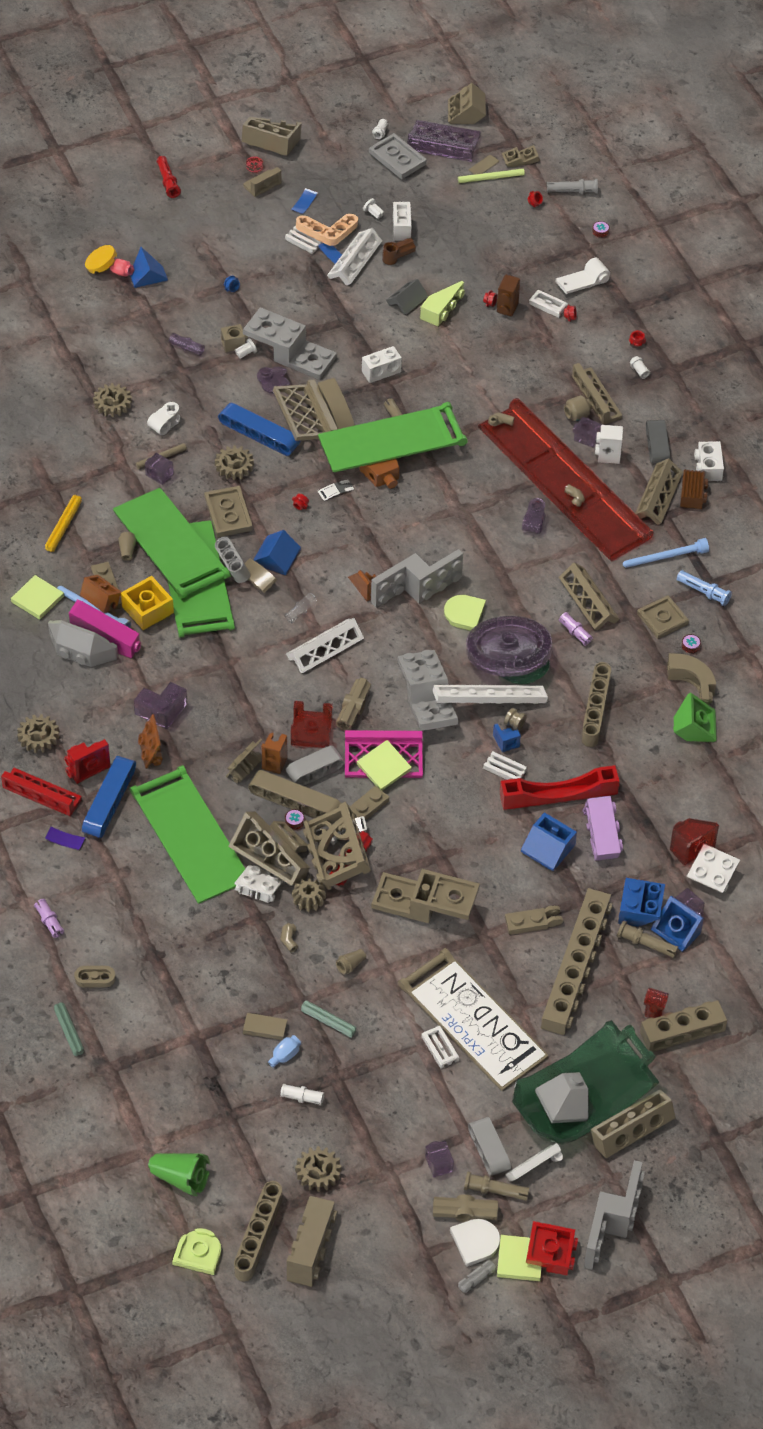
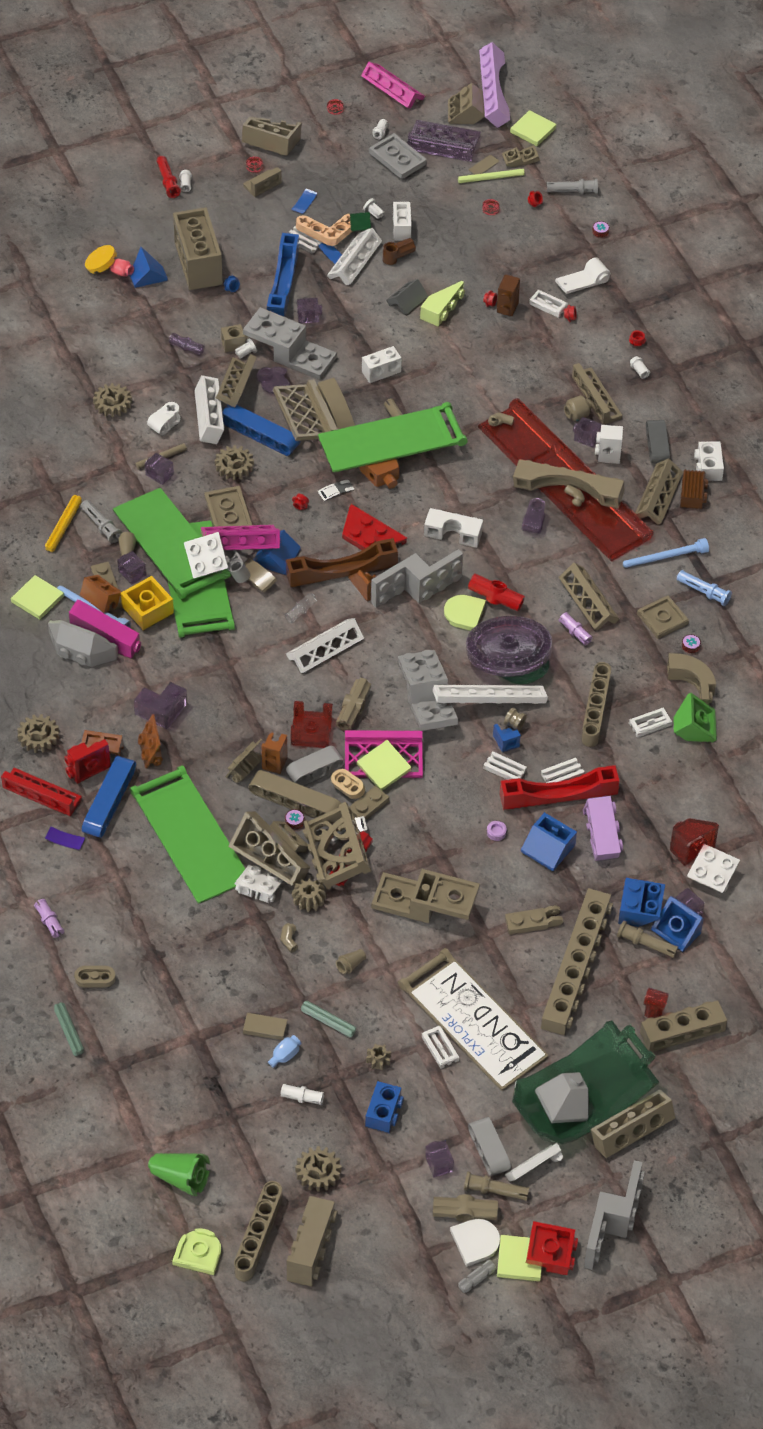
(105, 525): none -> light grey pin
(115, 741): none -> dark orange hinge
(131, 567): none -> clear purple brick
(185, 177): none -> white pin
(197, 248): none -> dark tan brick
(206, 555): none -> white hinge
(209, 410): none -> white brick
(238, 383): none -> dark tan fence
(246, 536): none -> dark pink fence
(285, 270): none -> blue arch
(308, 310): none -> clear purple brick
(335, 106): none -> clear red tile
(349, 784): none -> tan plate
(360, 221): none -> dark green panel
(364, 529): none -> red wing
(375, 557): none -> reddish brown arch
(378, 1056): none -> dark tan gear
(381, 1106): none -> blue brick
(391, 84): none -> dark pink fence
(440, 522): none -> white arch
(490, 207): none -> clear red tile
(494, 102): none -> lavender arch
(496, 592): none -> red piece
(496, 830): none -> lavender tile
(533, 128): none -> yellowish green tile
(534, 475): none -> dark tan arch
(560, 770): none -> white tile
(652, 724): none -> white tile

